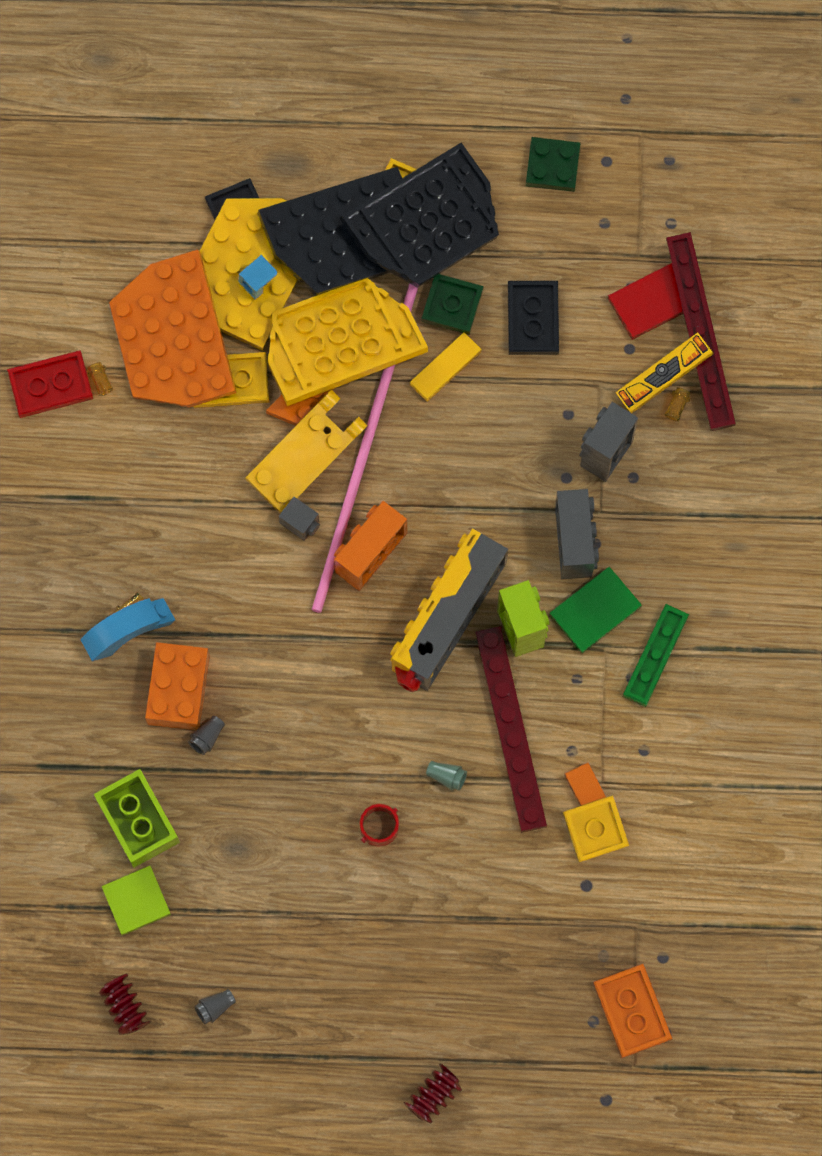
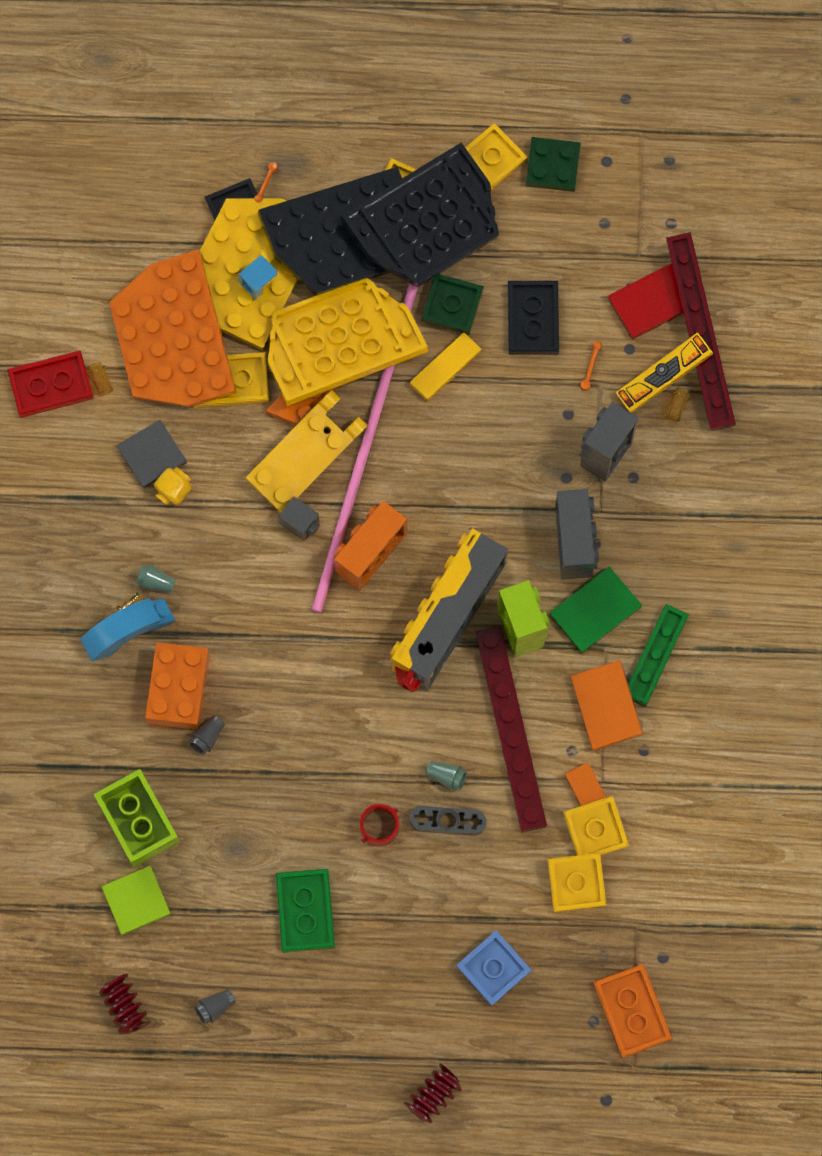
(151, 453): none -> dark grey tile
(155, 579): none -> sand green cone
(172, 486): none -> yellow head
(272, 168): none -> orange hinge
(305, 910): none -> green tile
(468, 814): none -> dark grey beam
(493, 968): none -> medium blue plate
(496, 155): none -> yellow tile
(576, 882): none -> yellow tile
(585, 384): none -> orange hinge
(607, 705): none -> orange tile

